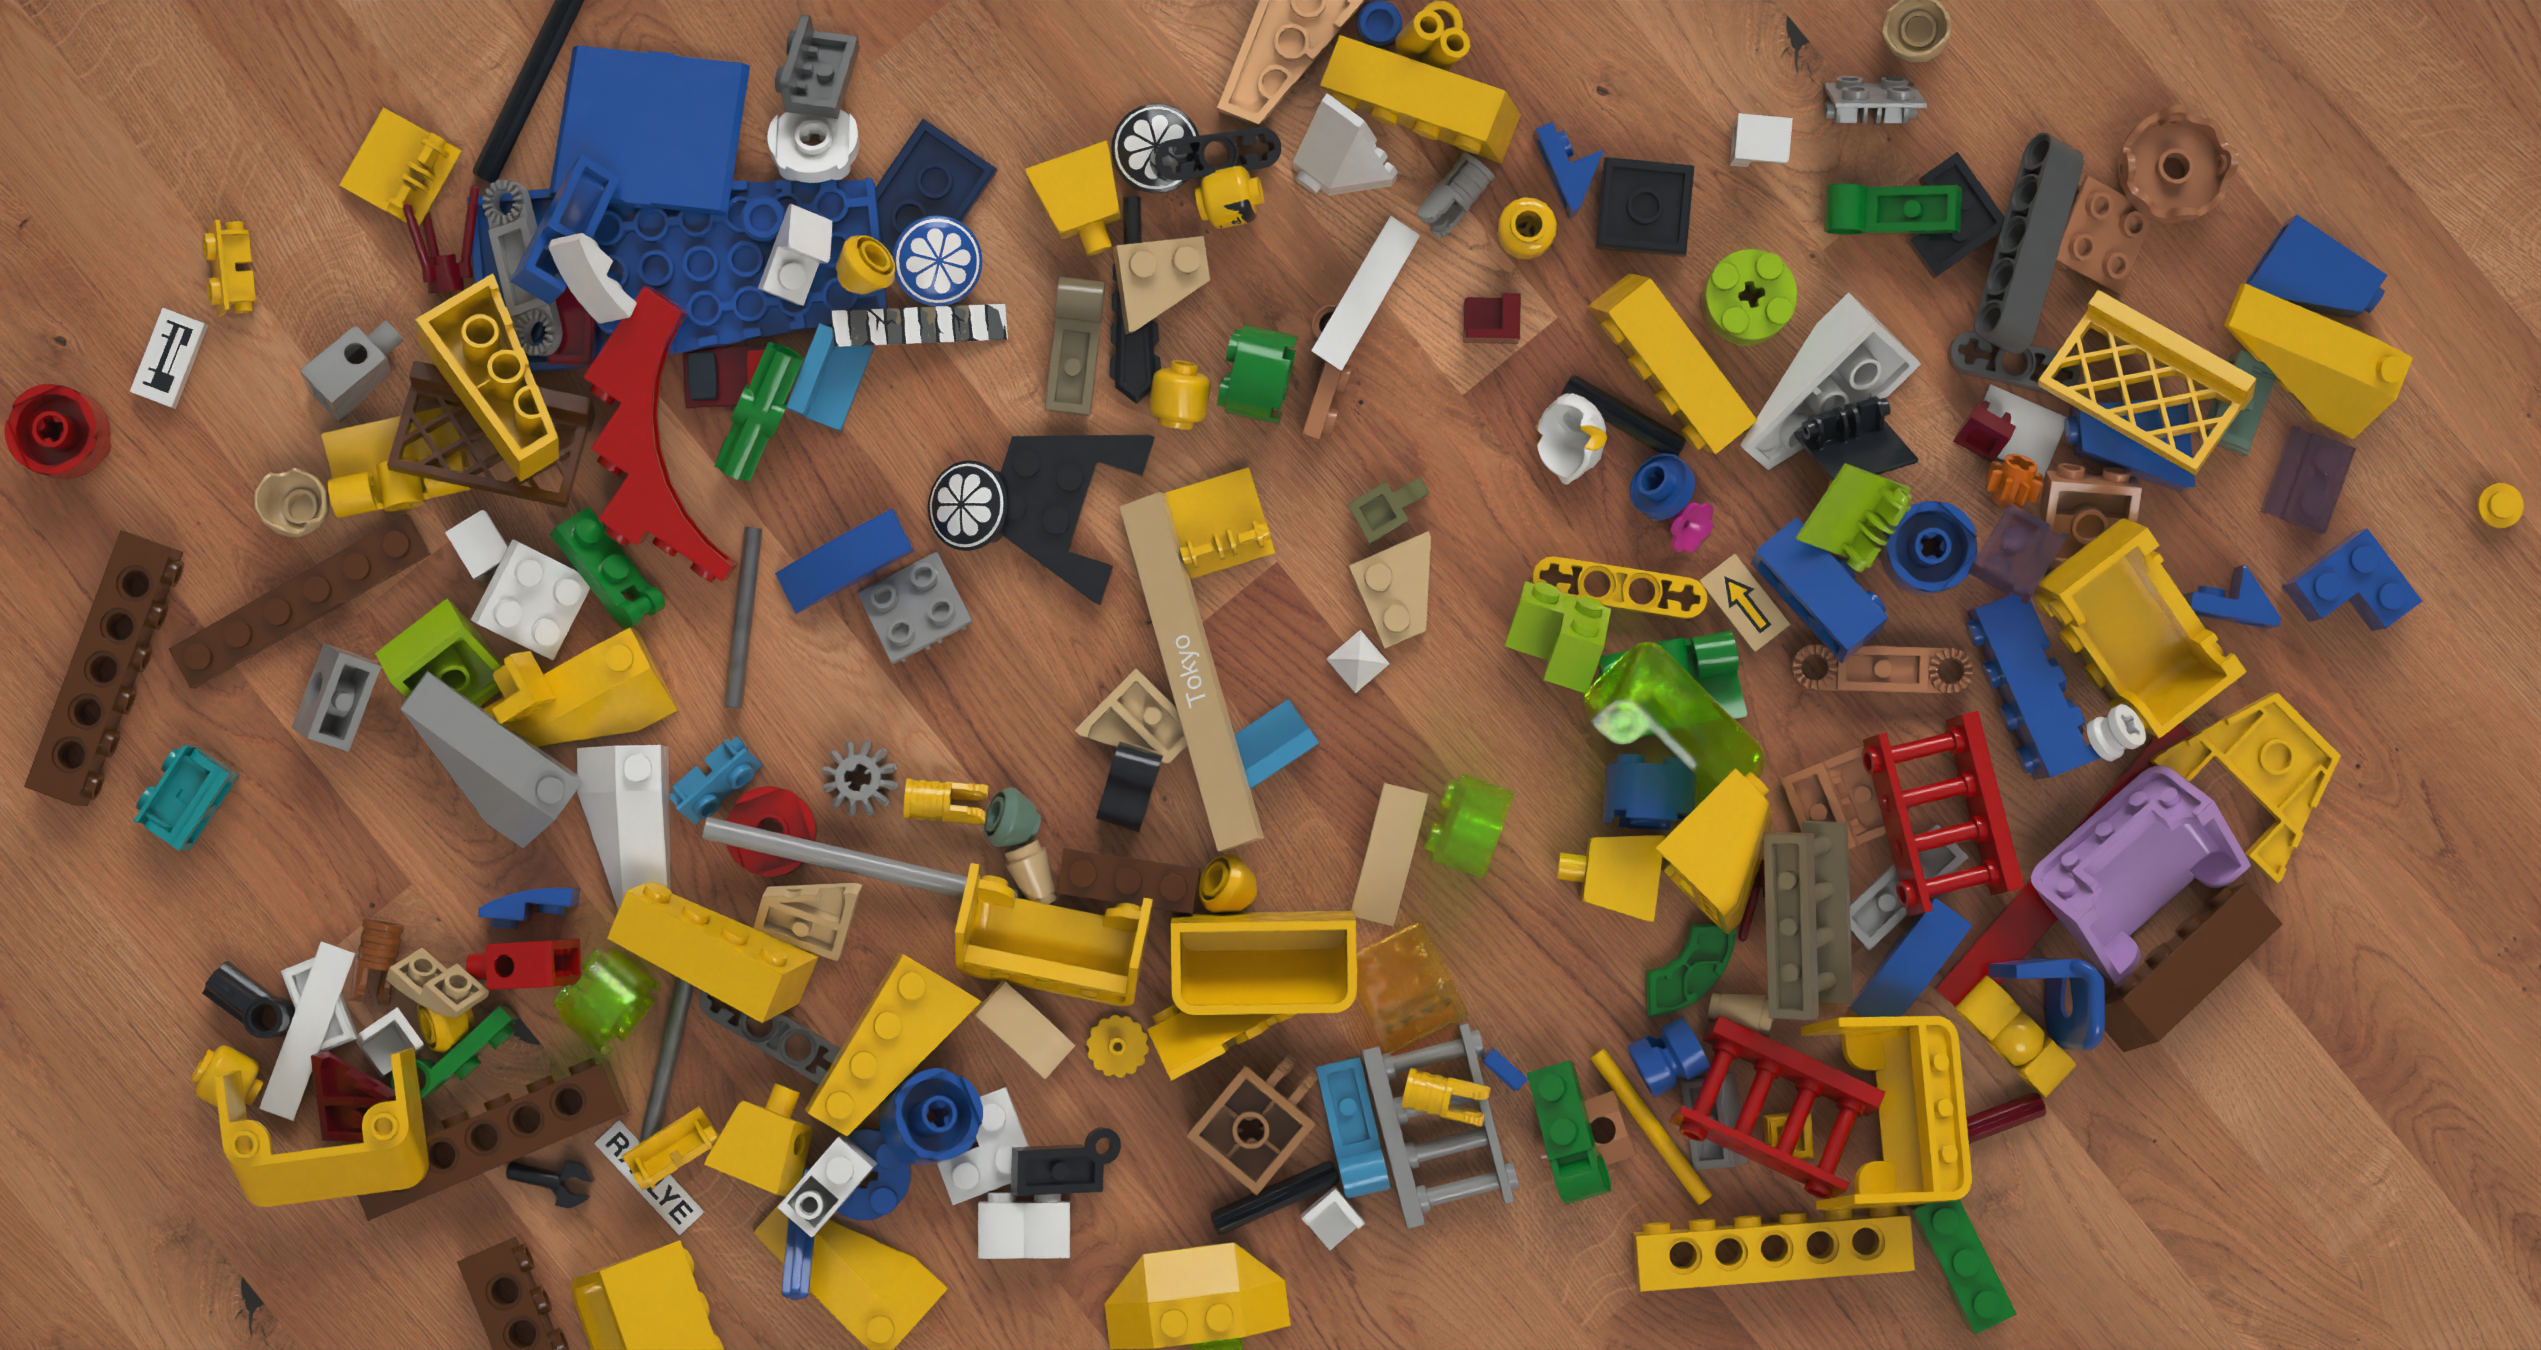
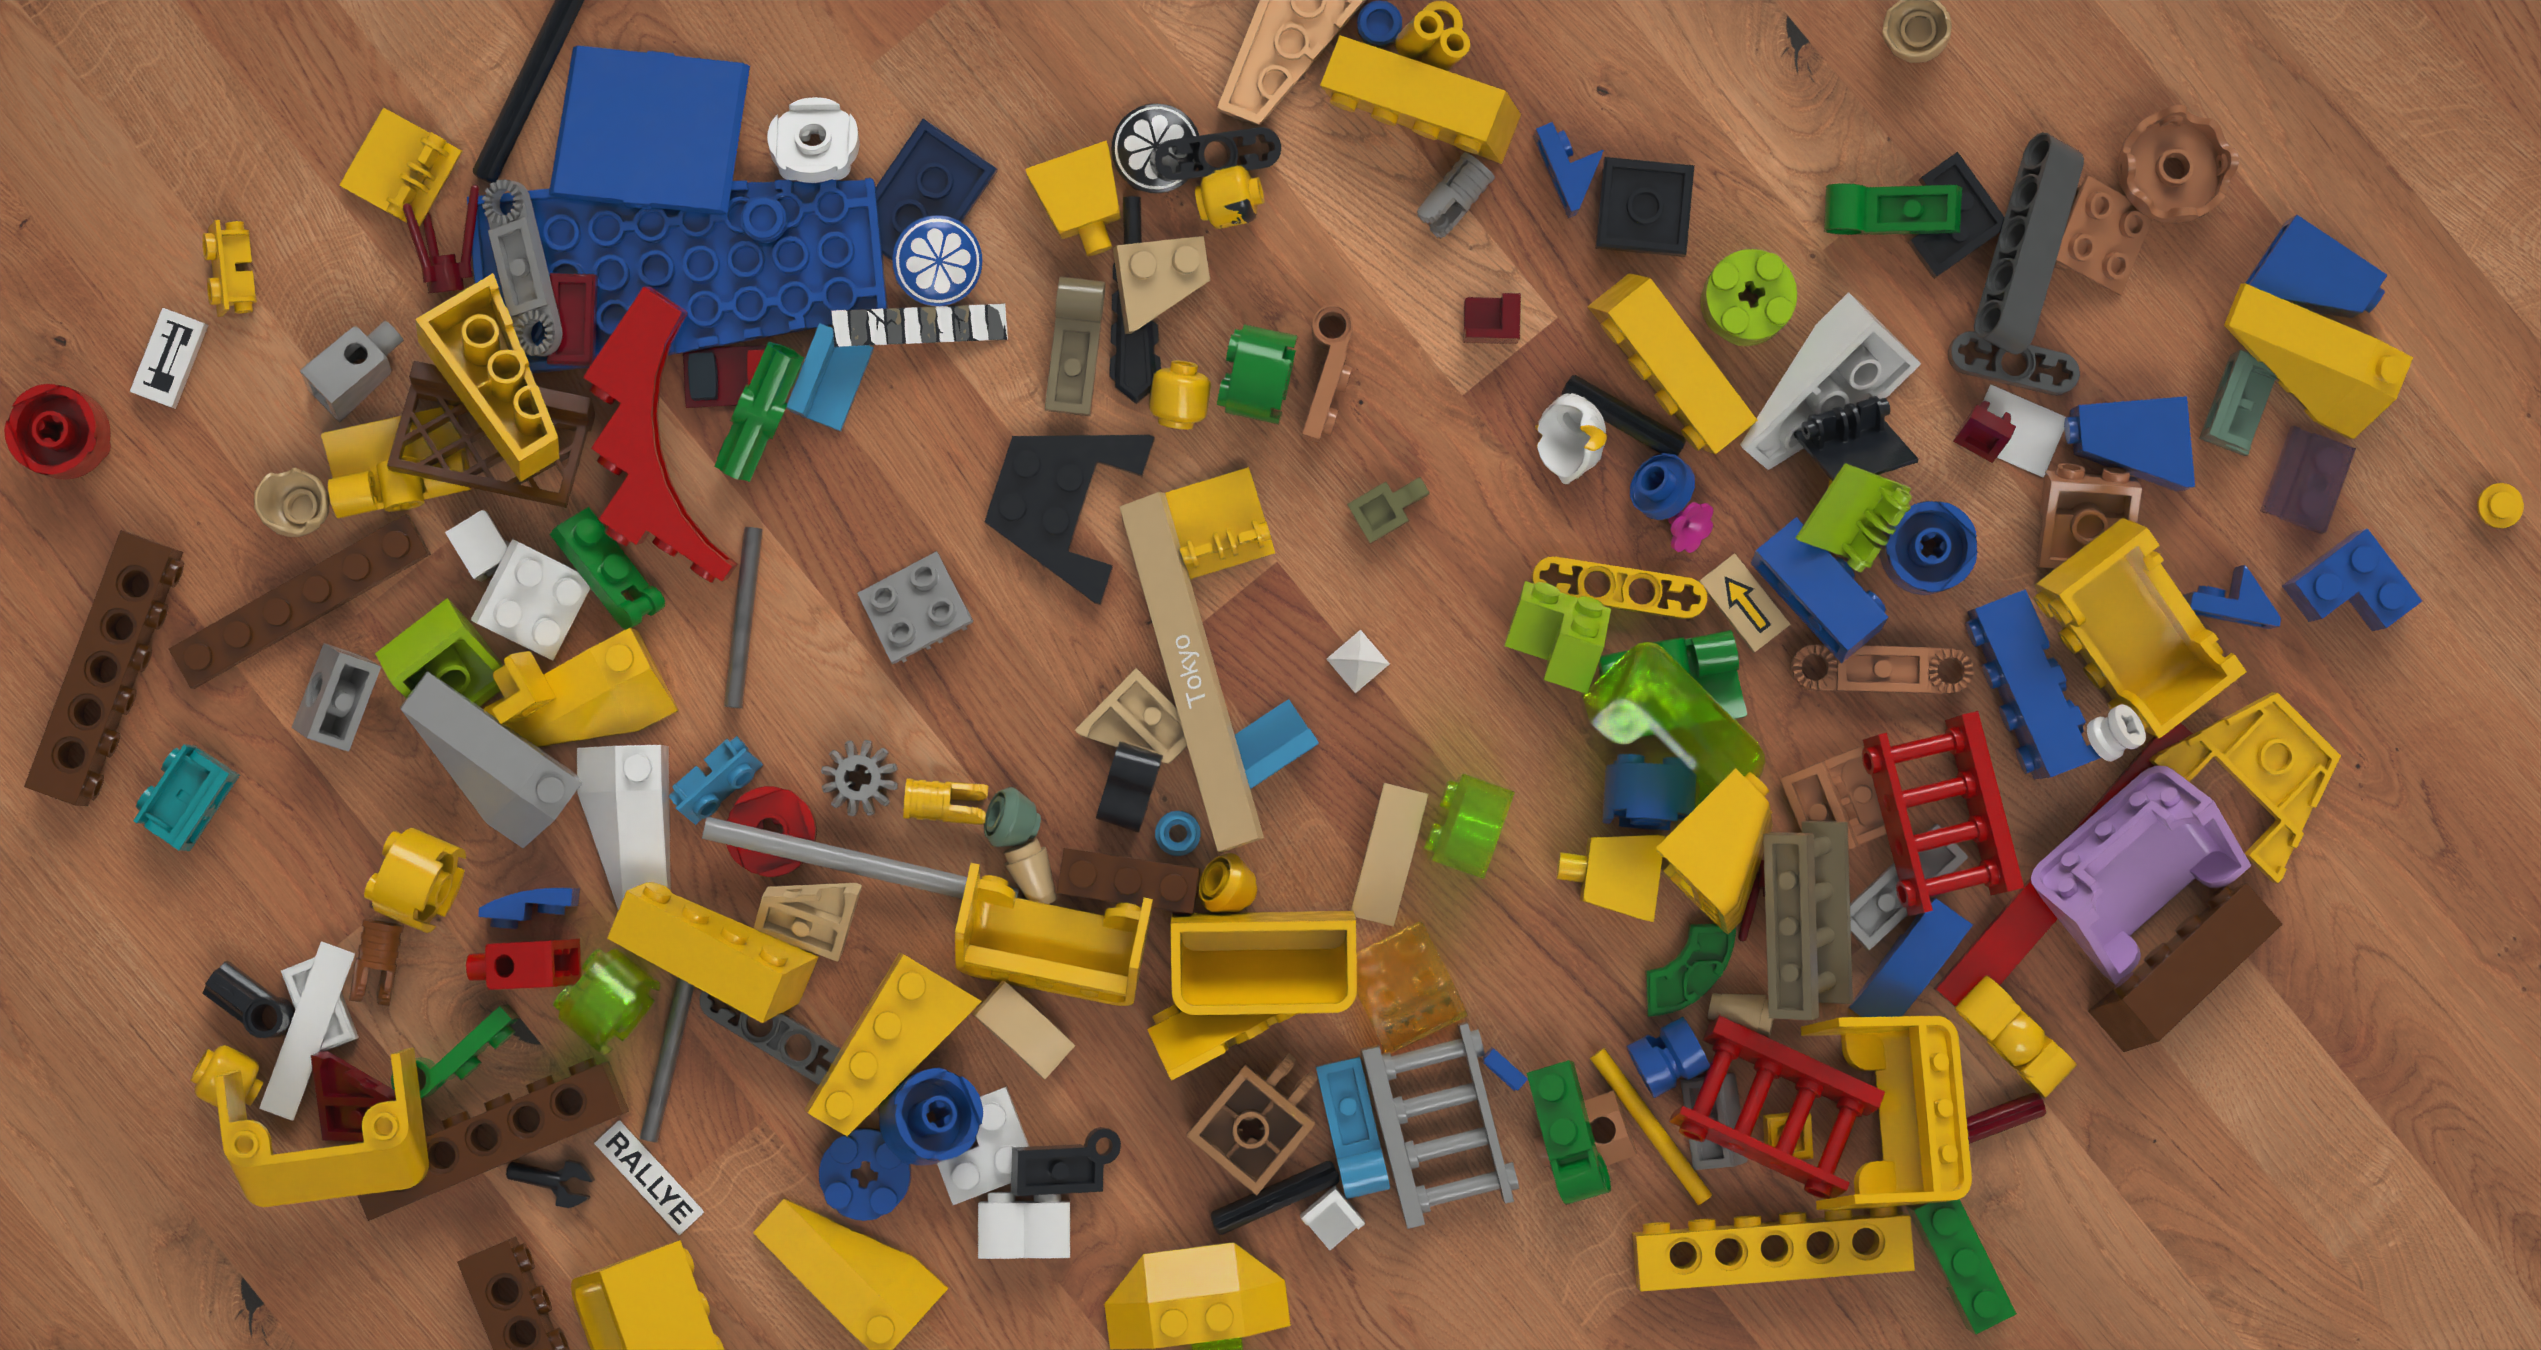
(387, 1037): white panel -> none
(416, 879): none -> yellow brick
(434, 986): tan slope -> none
(441, 1031): yellow cone -> none
(573, 210): blue slope -> none
(585, 273): white slope -> none
(671, 1148): yellow hinge -> none
(764, 1143): yellow torso -> none
(796, 254): white slope -> none
(797, 1261): blue axle -> none
(816, 70): dark grey bracket -> none
(827, 1185): white slope -> none
(845, 561): blue slope -> none
(864, 265): yellow cone -> none
(968, 505): dish -> none
(1117, 1046): yellow piece -> none
(1177, 818): none -> dark azure plate
(1341, 153): white wedge -> none
(1365, 293): white sticker -> none
(1396, 589): tan wing -> none
(1434, 1094): yellow hinge -> none
(1534, 215): yellow head -> none
(1760, 139): white panel -> none
(1893, 94): light grey hinge -> none
(2014, 481): orange gear -> none
(2017, 553): plate -> none
(2087, 1021): blue piece -> none
(2175, 357): yellow fence -> none

